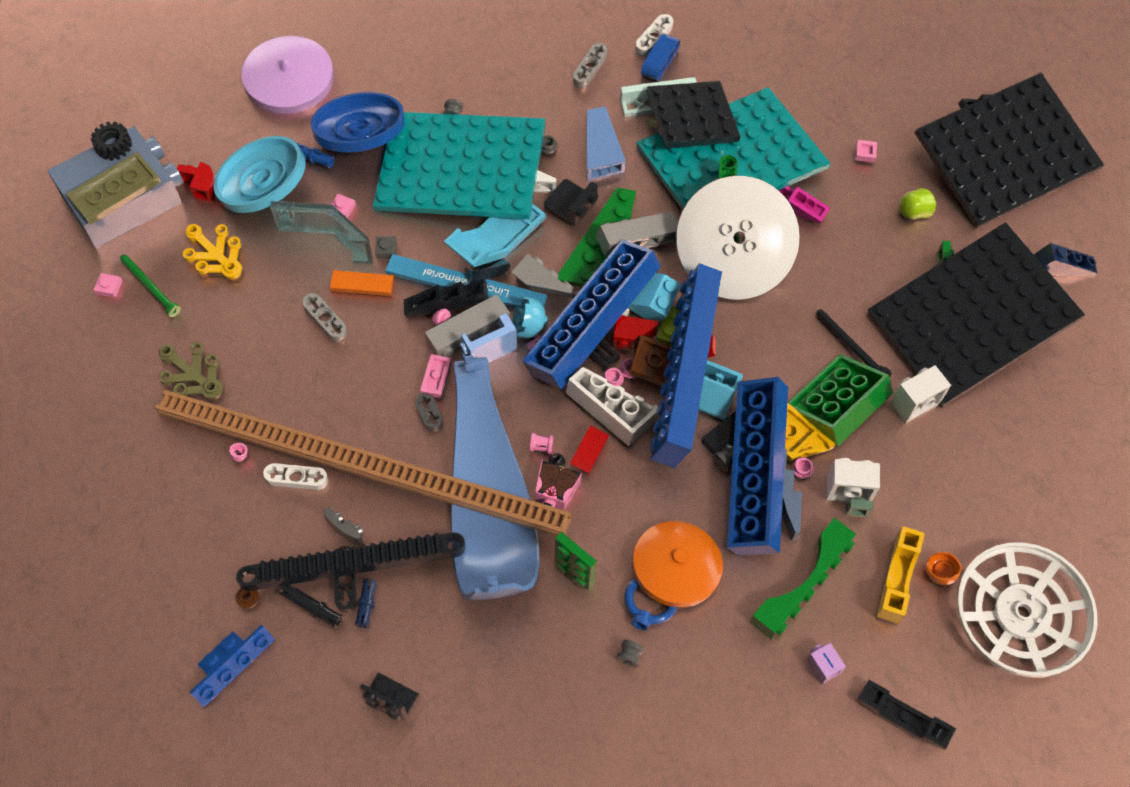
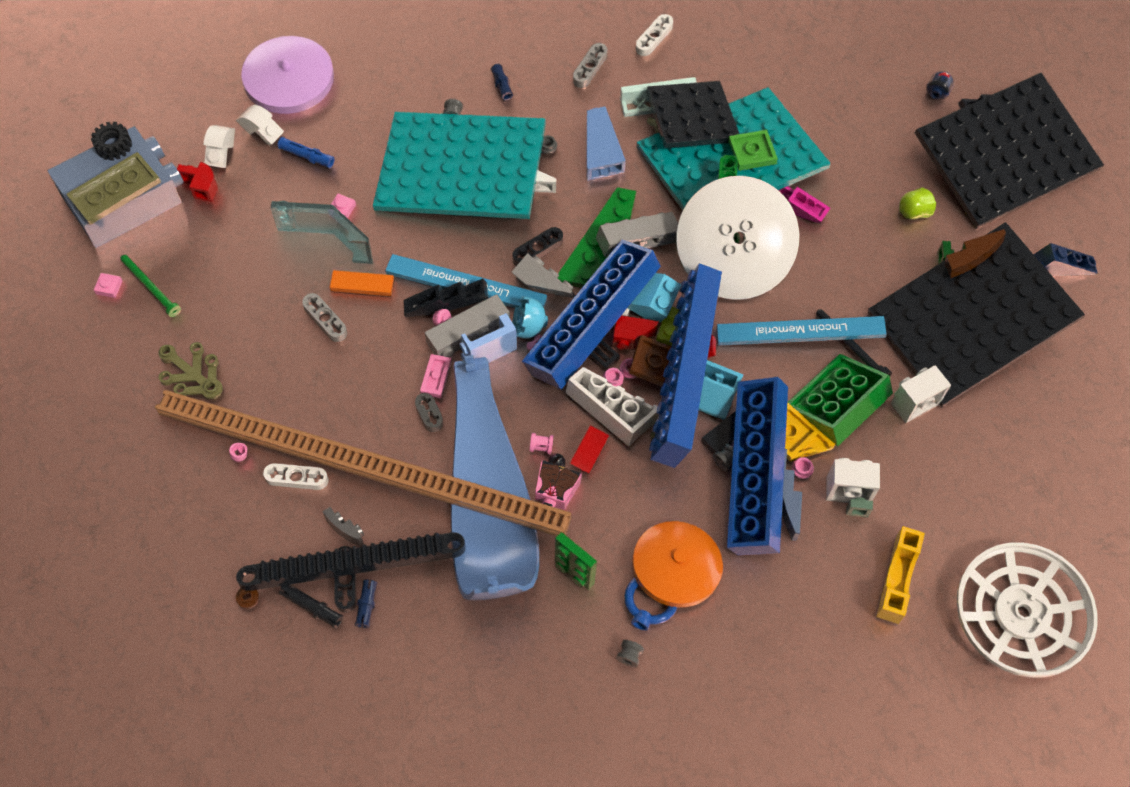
(214, 253): yellow plant -> none
(217, 142): none -> white brick
(228, 661): blue bracket -> none
(259, 120): none -> white brick
(259, 174): medium azure container -> none
(358, 122): blue container -> none
(385, 247): dark grey plate -> none
(390, 696): black bracket -> none
(488, 270): black slope -> none
(494, 238): medium azure windscreen -> none
(501, 82): none -> dark blue pin
(541, 239): none -> black beam
(571, 200): black bracket -> none
(660, 57): blue beam -> none
(753, 150): none -> bright green plate
(776, 611): green arch -> none
(801, 330): none -> dark azure tile
(825, 662): lavender brick -> none
(866, 151): bright pink plate -> none
(905, 717): black slope -> none
(940, 85): none -> dark blue head
(943, 568): orange hair -> none
(973, 253): none -> reddish brown slope

